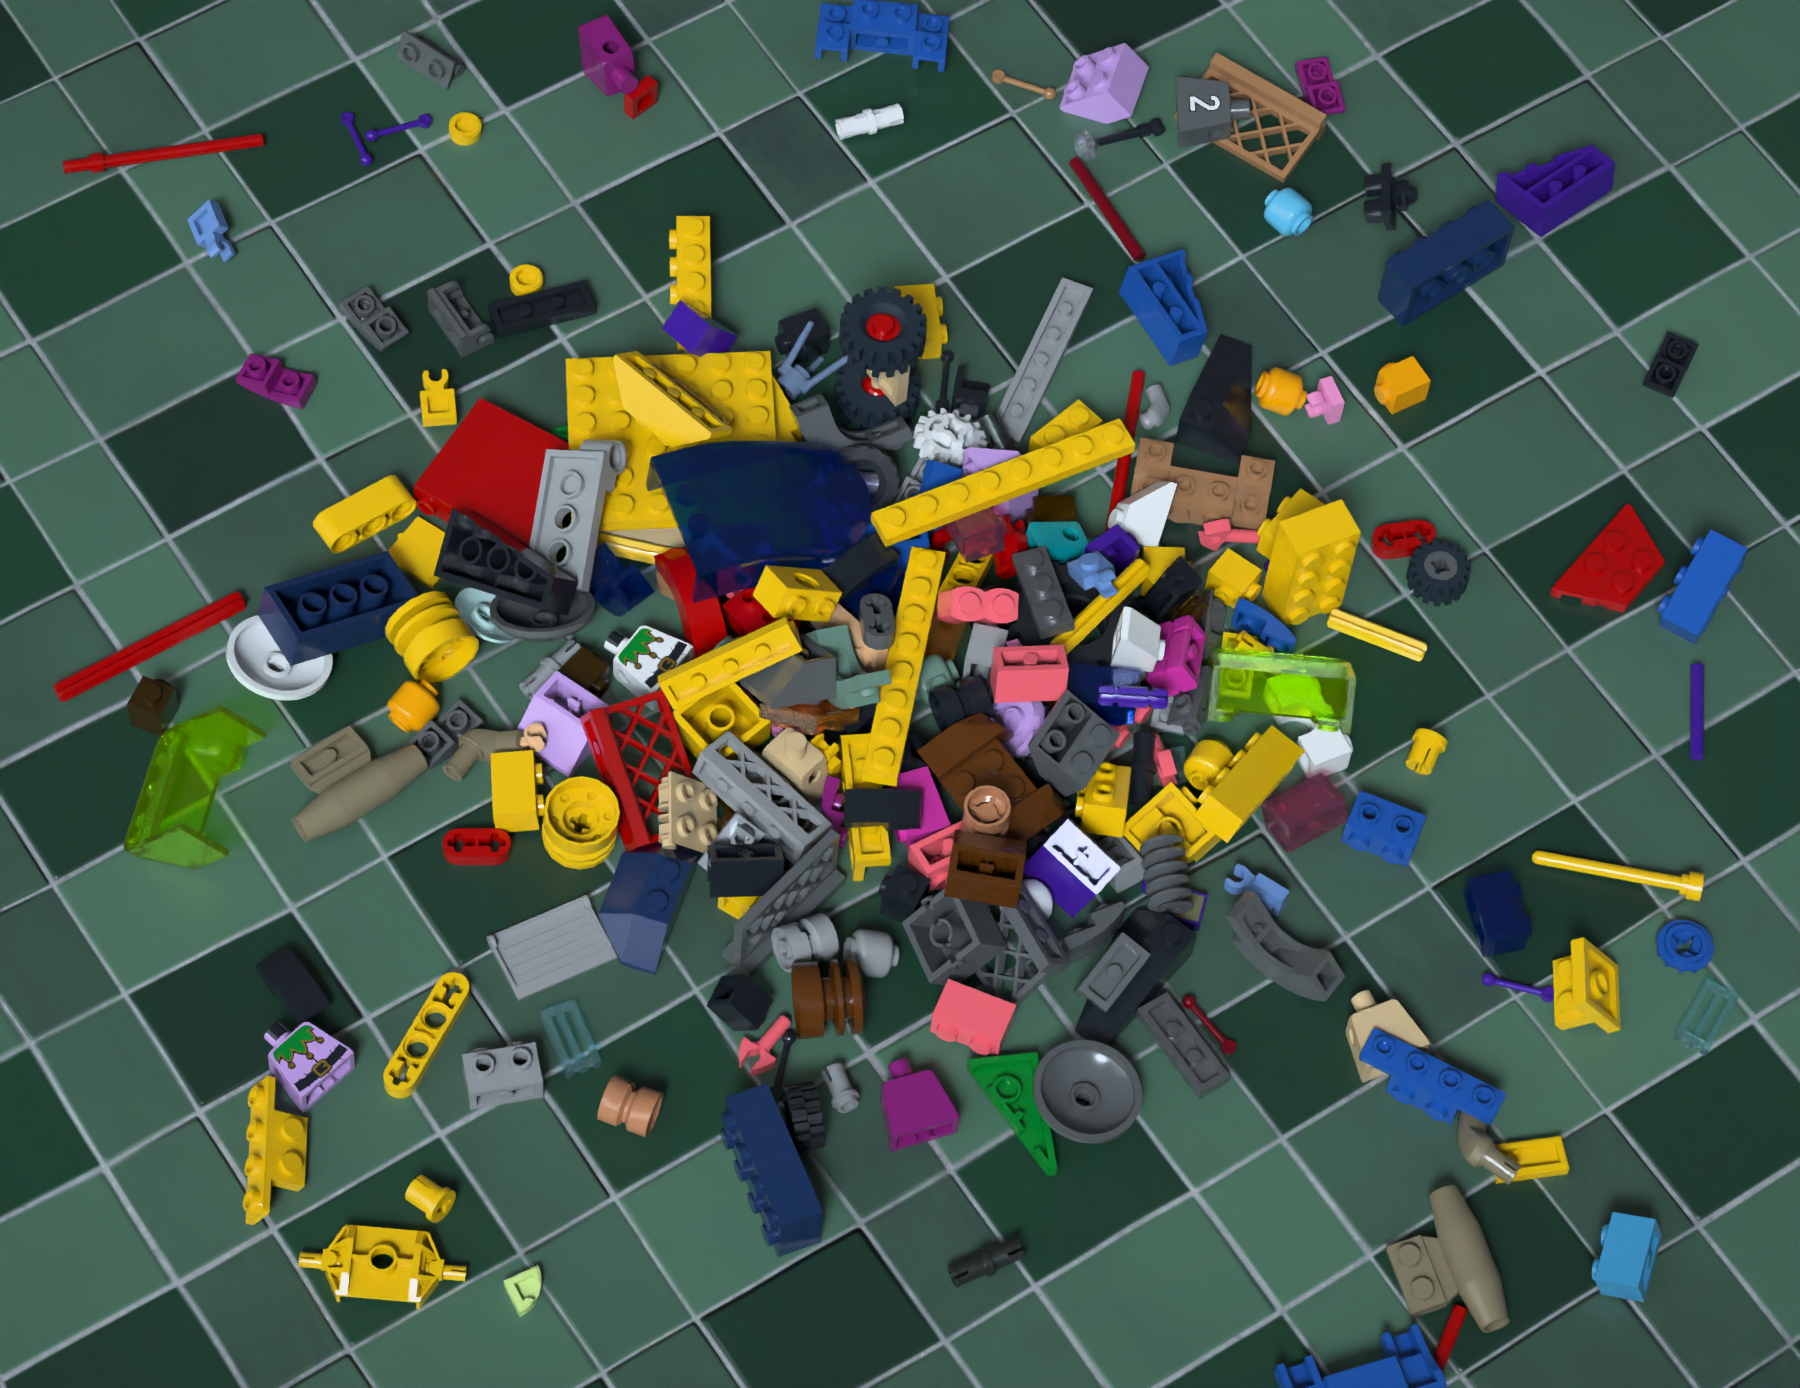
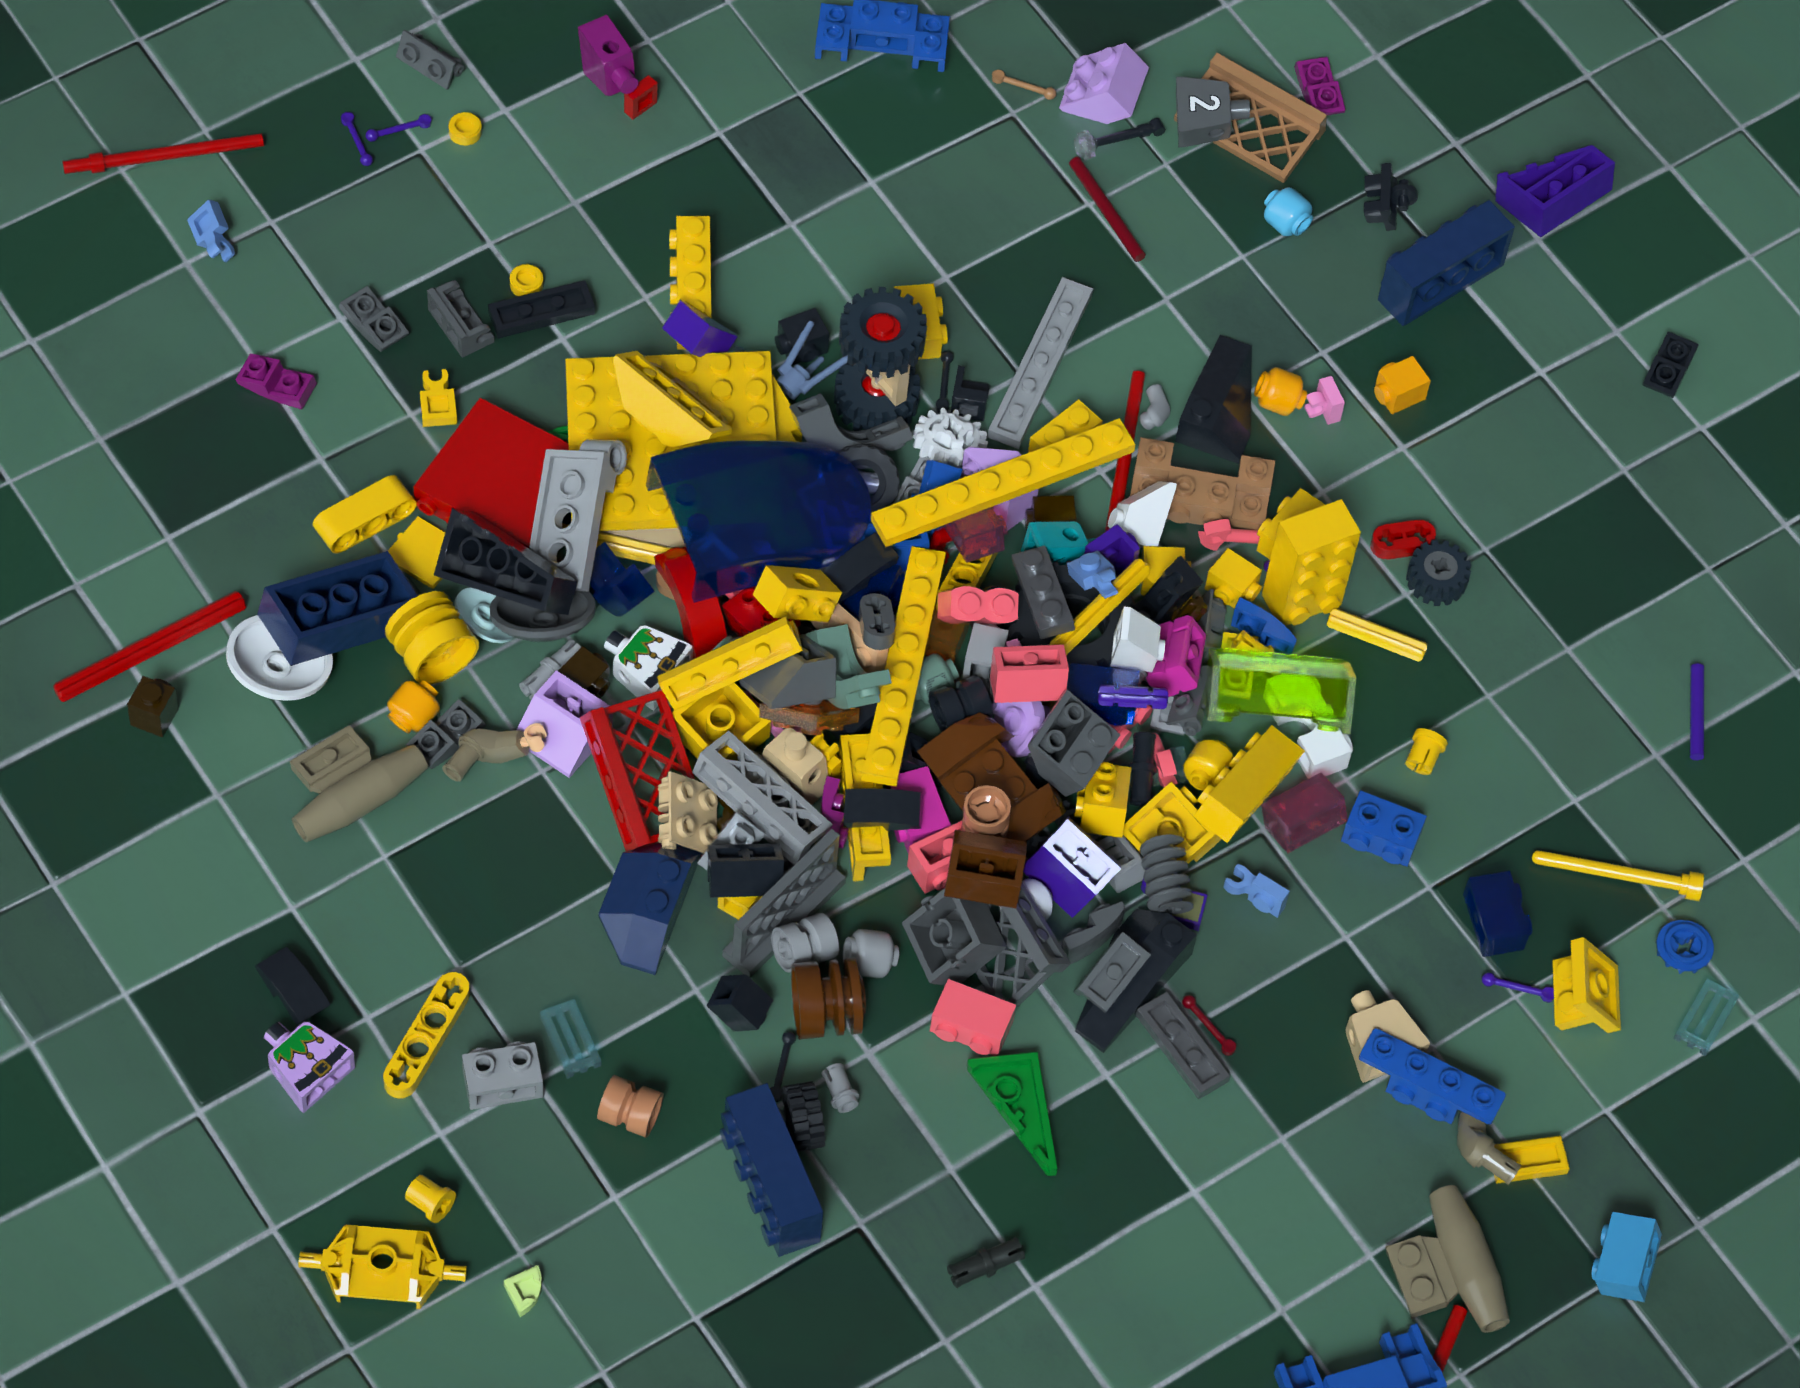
(183, 785): clear neon green windscreen -> none
(275, 1150): yellow bracket -> none
(476, 846): red beam -> none
(515, 791): yellow brick -> none
(551, 947): light grey piece -> none
(582, 804): yellow wheel -> none
(763, 1047): coral bar -> none
(869, 121): white pin -> none
(902, 893): black brick -> none
(915, 1107): magenta torso -> none
(995, 432): pearl dark grey pin -> none
(1014, 542): red plate -> none
(1098, 1077): dark grey dish -> none
(1166, 306): blue wedge -> none
(1290, 964): dark grey arch -> none
(1614, 565): red wing -> none
(1701, 586): blue wedge -> none

